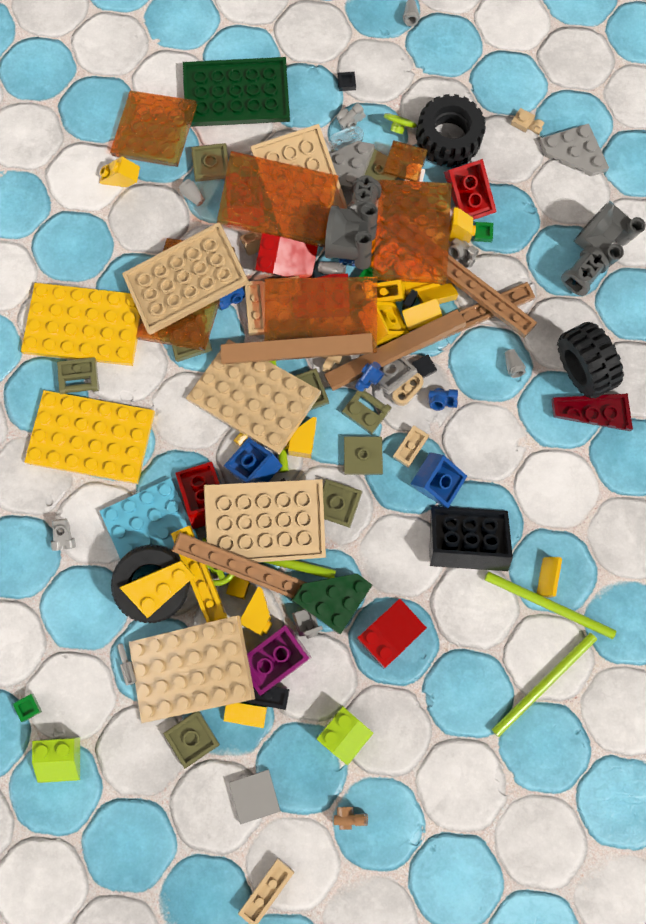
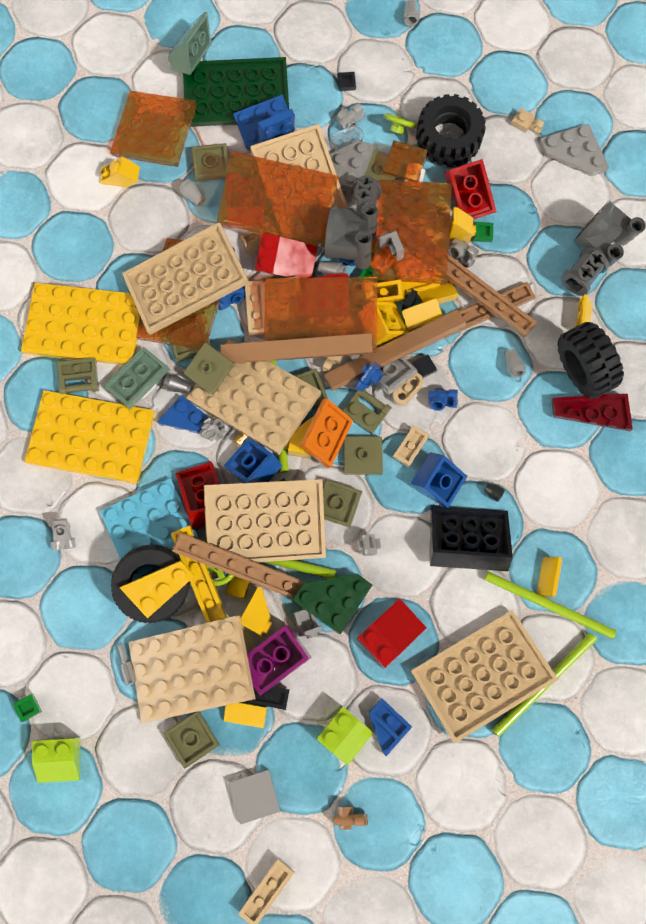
(136, 377): none -> sand green plate
(176, 384): none -> flat silver cone
(183, 416): none -> blue wing
(191, 46): none -> sand green slope
(209, 368): none -> olive plate
(213, 429): none -> light grey gear
(248, 119): none -> blue plate
(276, 126): none -> blue plate
(326, 433): none -> orange plate
(368, 545): none -> light grey gear
(388, 725): none -> blue wing
(394, 244): none -> light grey bracket
(483, 676): none -> tan plate
(494, 491): none -> pearl dark grey hose
(584, 310): none -> yellow slope

